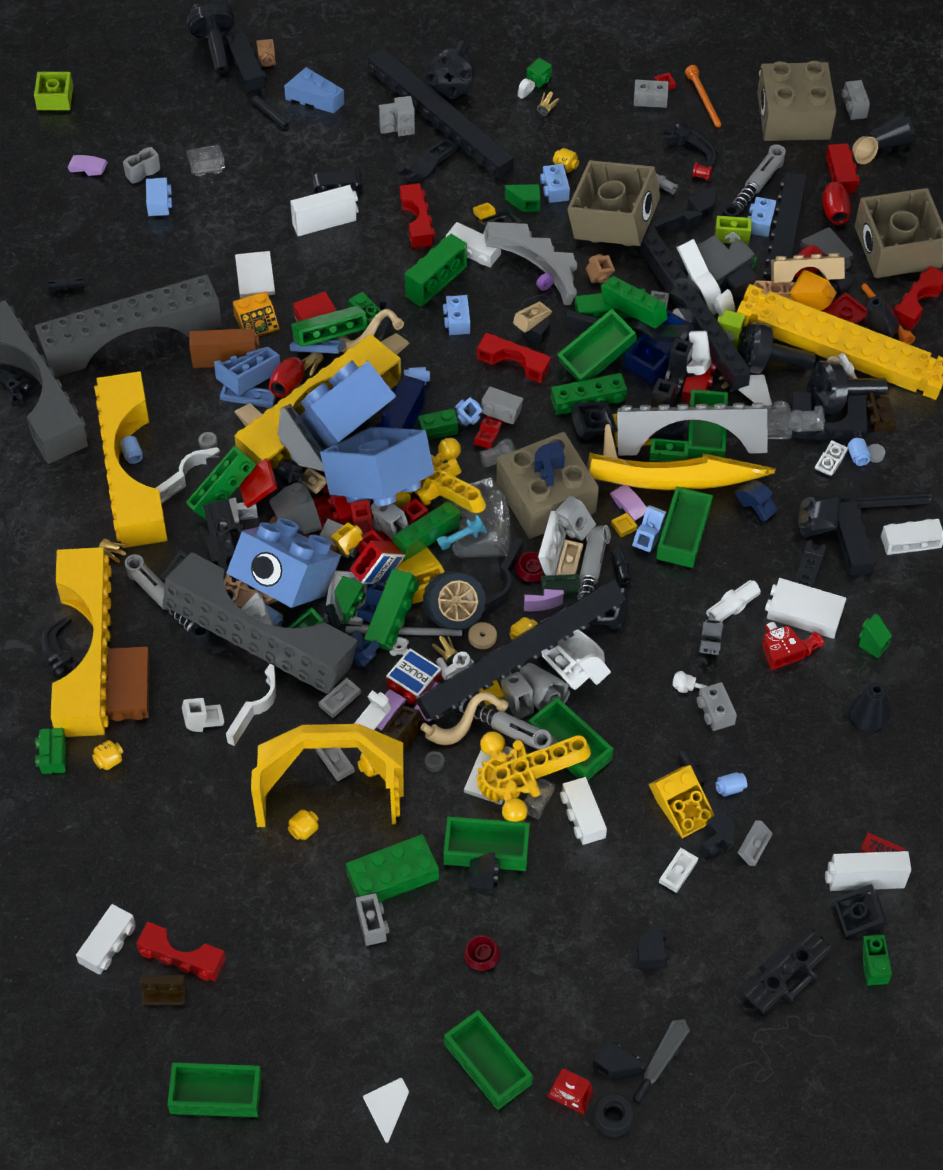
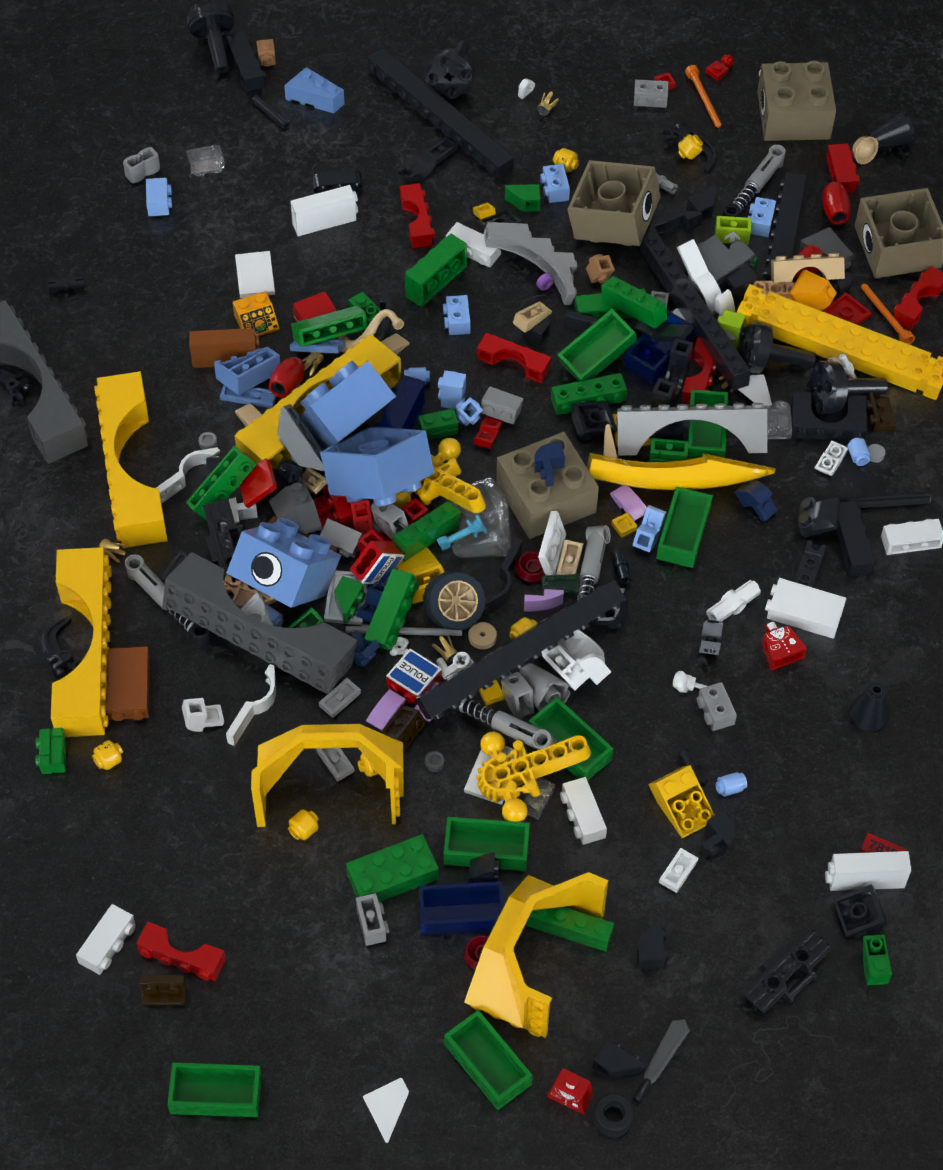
(53, 91): lime brick -> none
(75, 338): dark grey arch -> none
(89, 164): lavender slope -> none
(131, 449): light blue brick -> none
(332, 616): black axle -> none
(347, 538): yellow brick -> none
(375, 711): white bracket -> none
(397, 117): light grey brick -> none
(452, 389): none -> light blue brick
(455, 734): tan animal -> none
(460, 907): none -> clear blue piece
(489, 456): clear piece -> none
(498, 979): none -> yellow panel
(539, 72): green brick -> none
(573, 926): none -> green brick
(575, 518): light grey brick -> none
(690, 146): none -> yellow head
(700, 354): white bracket -> none
(702, 171): red bush -> none
(719, 70): none -> red plate
(755, 843): light grey plate -> none
(807, 420): clear leg -> none
(813, 642): red bush -> none
(855, 99): light grey brick -> none
(874, 636): green slope -> none
(881, 317): black cone -> none

